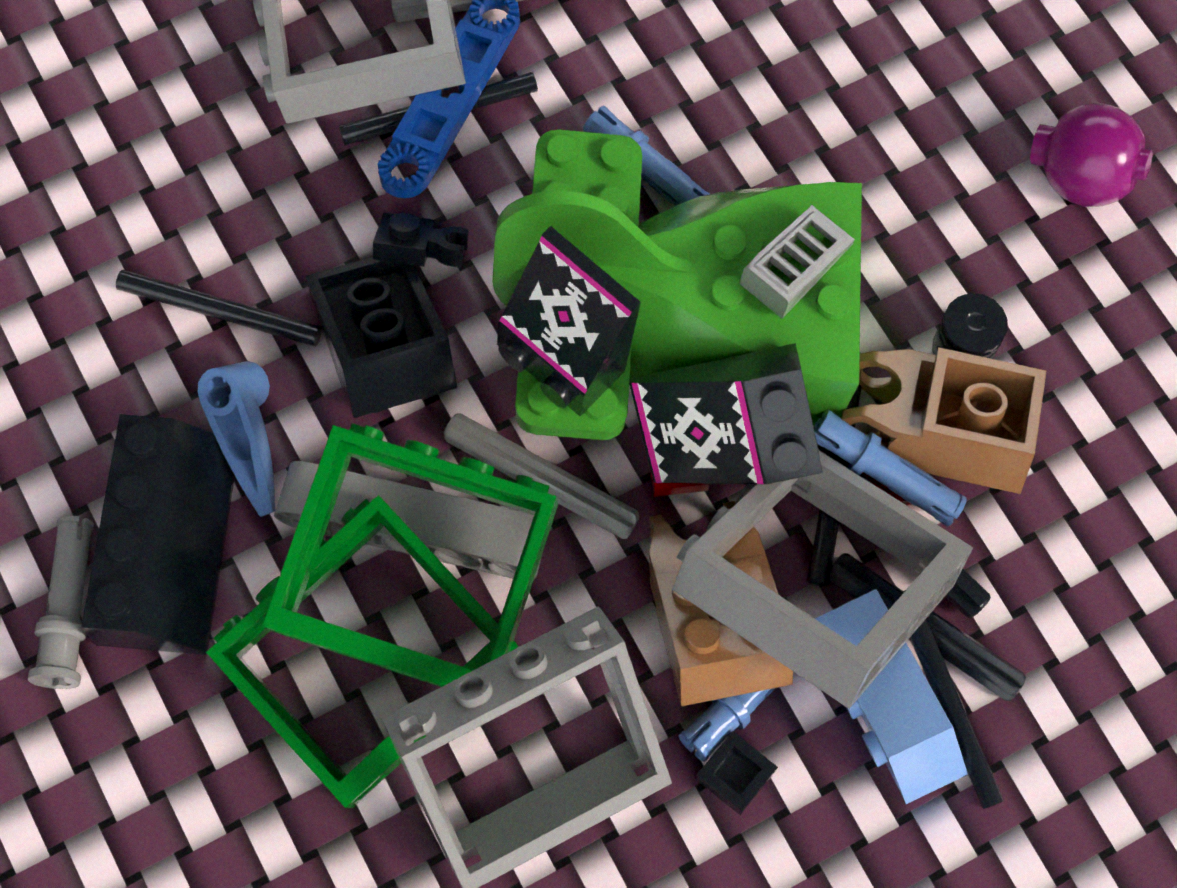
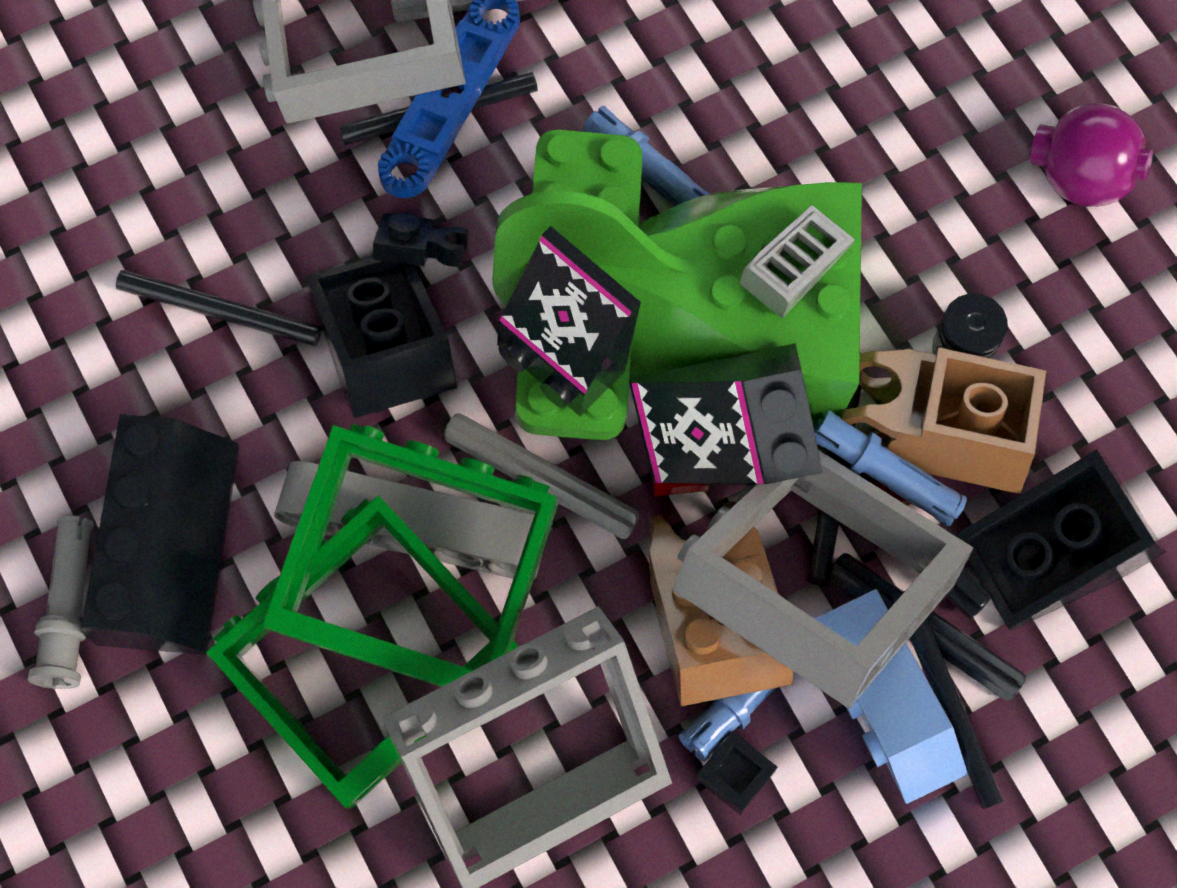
(231, 404): medium blue piece -> none
(1060, 541): none -> black slope

